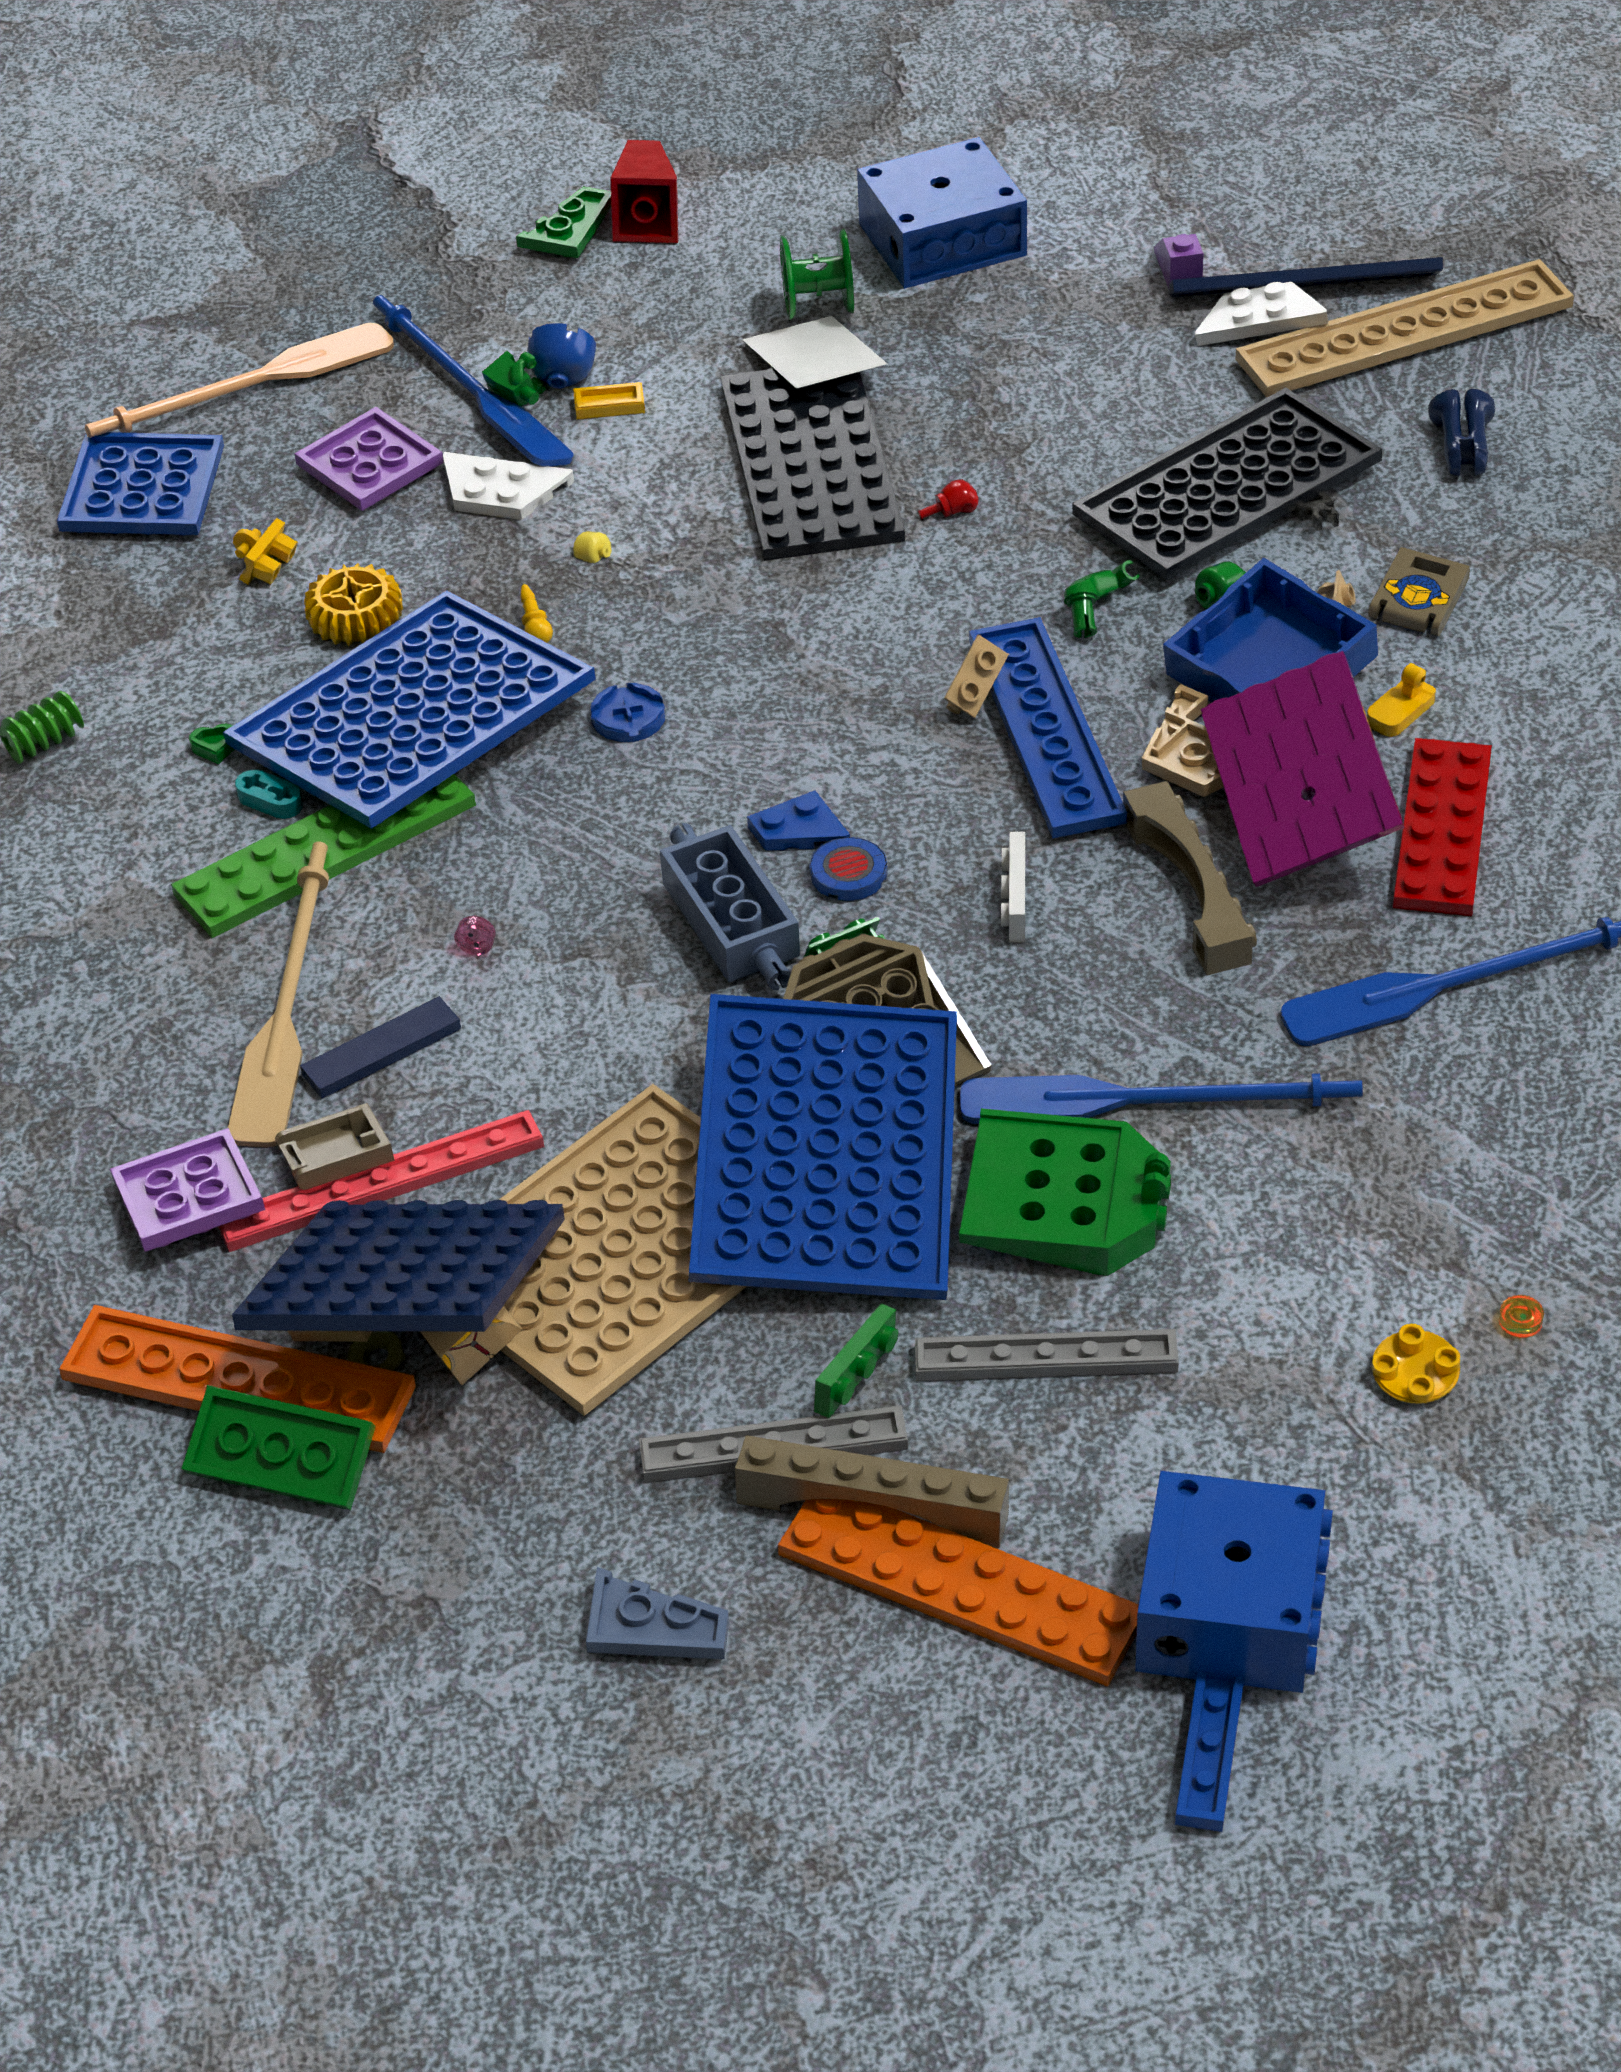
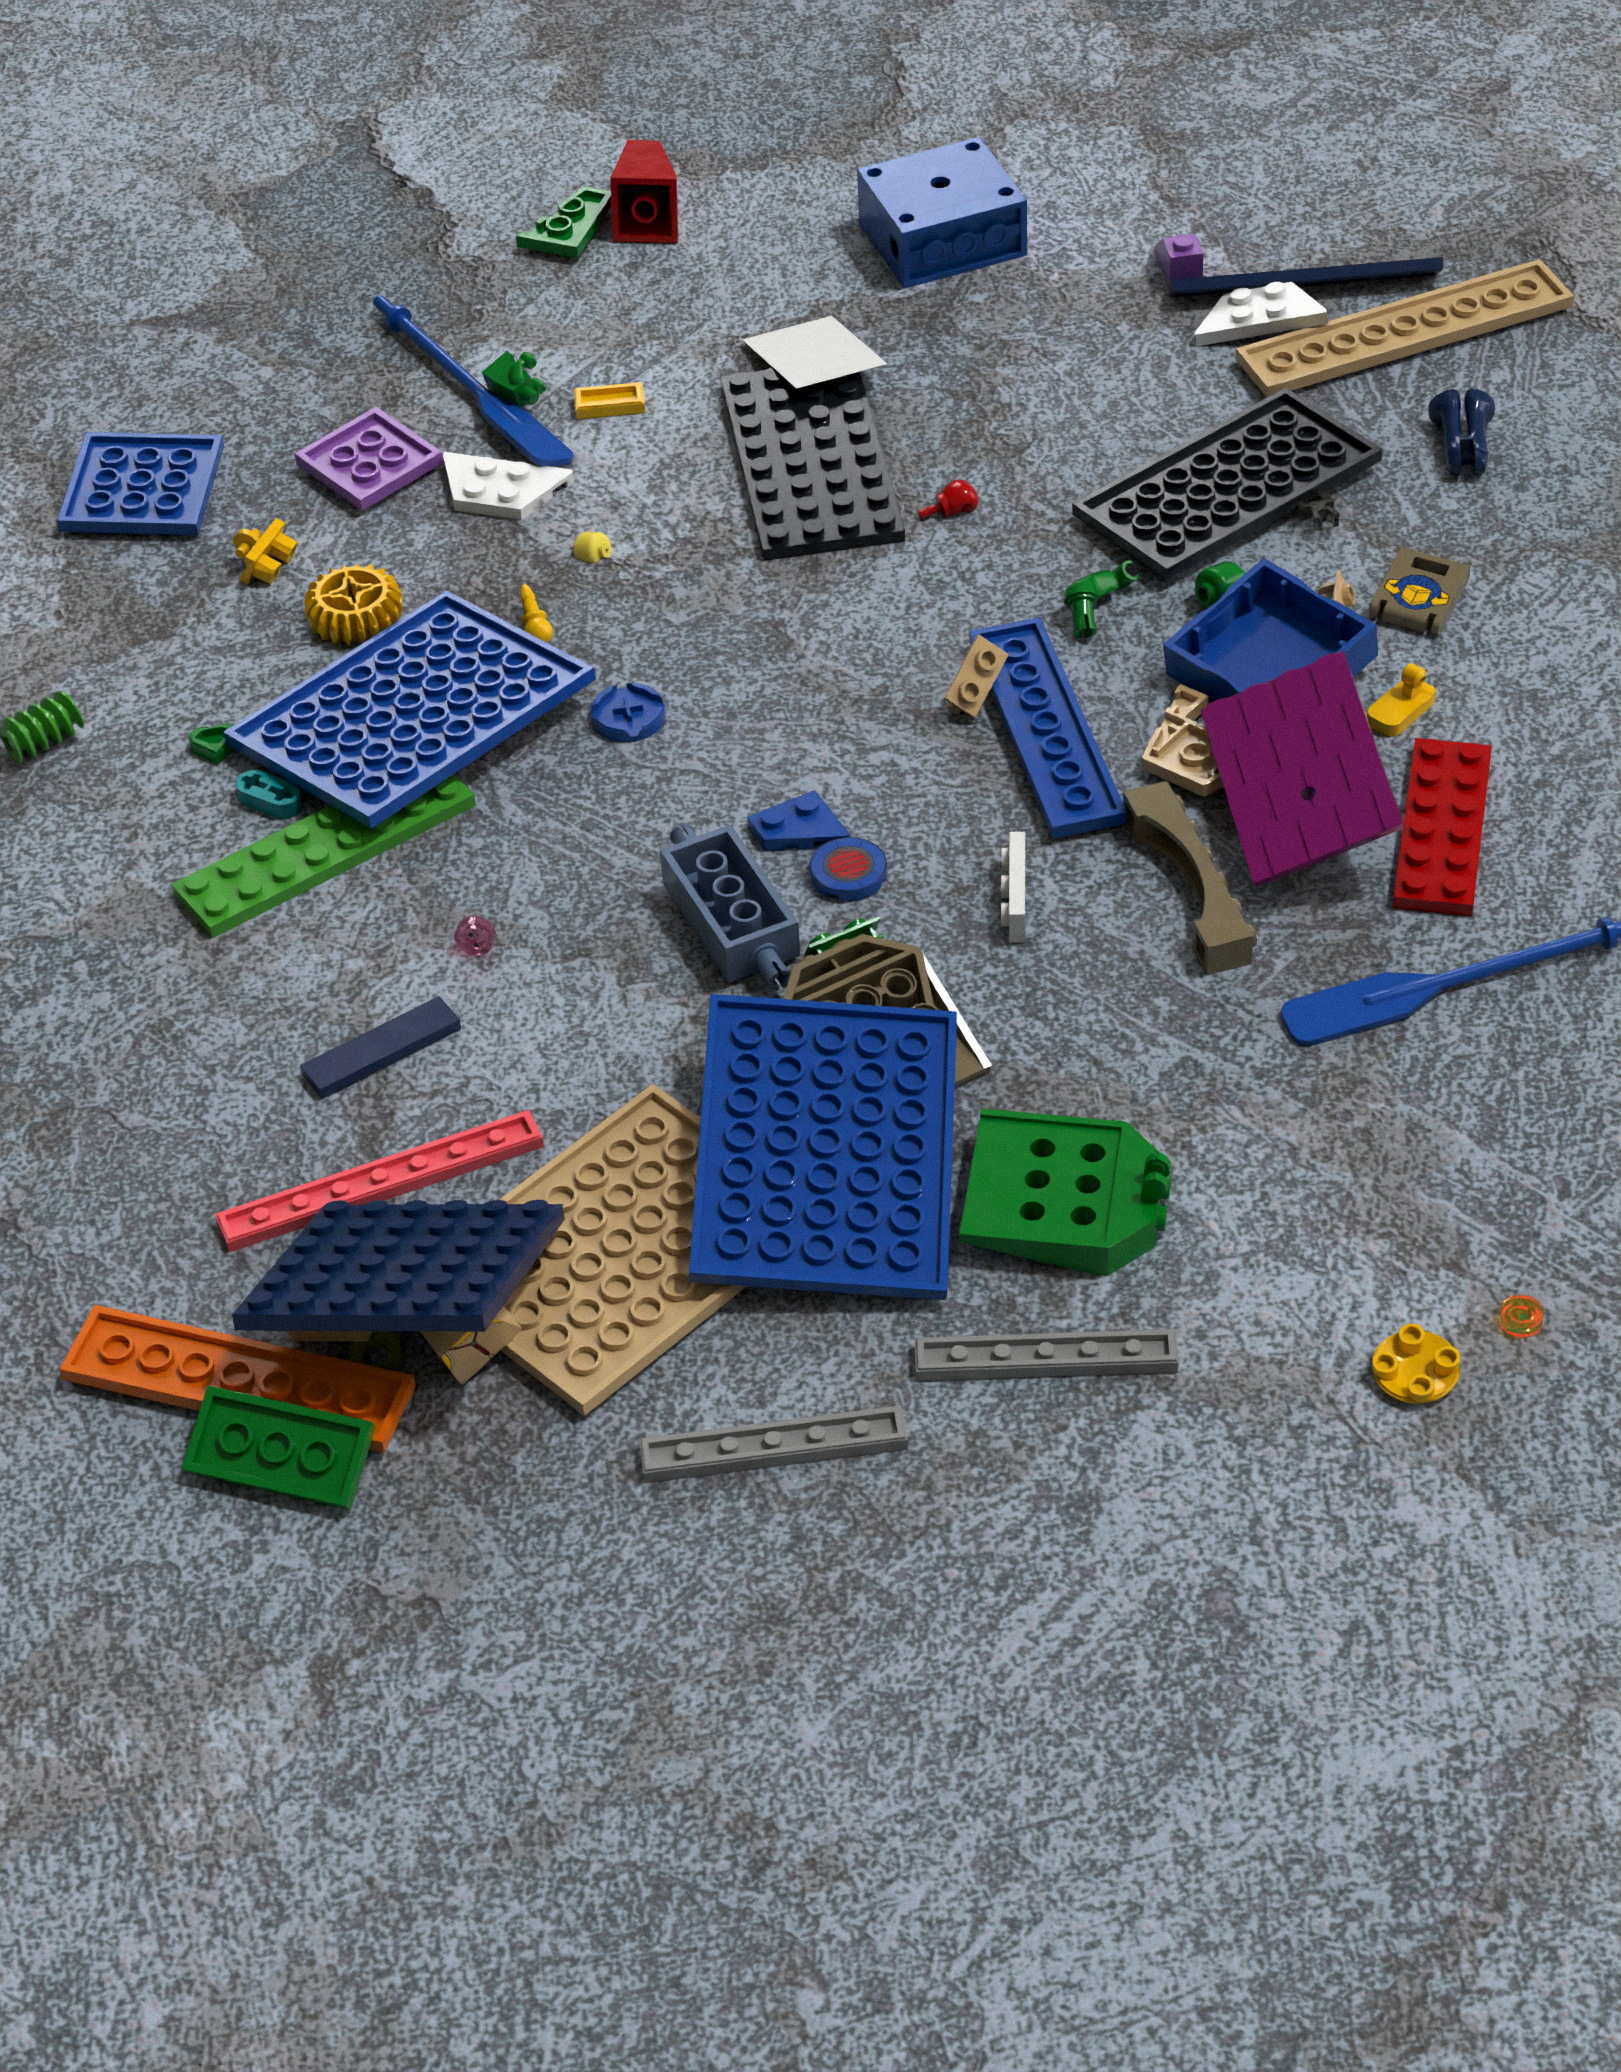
(187, 1189): medium lavender plate -> none
(274, 1055): tan piece -> none
(295, 362): light nougat piece -> none
(329, 1147): dark tan container -> none
(561, 354): blue cylinder -> none
(645, 1622): sand blue wing -> none
(833, 276): green piece -> none
(855, 1361): green plate -> none
(957, 1500): dark tan arch -> none
(965, 1584): orange plate -> none
(1090, 1097): blue piece -> none
(1209, 1753): blue plate -> none
(1233, 1581): blue gear -> none

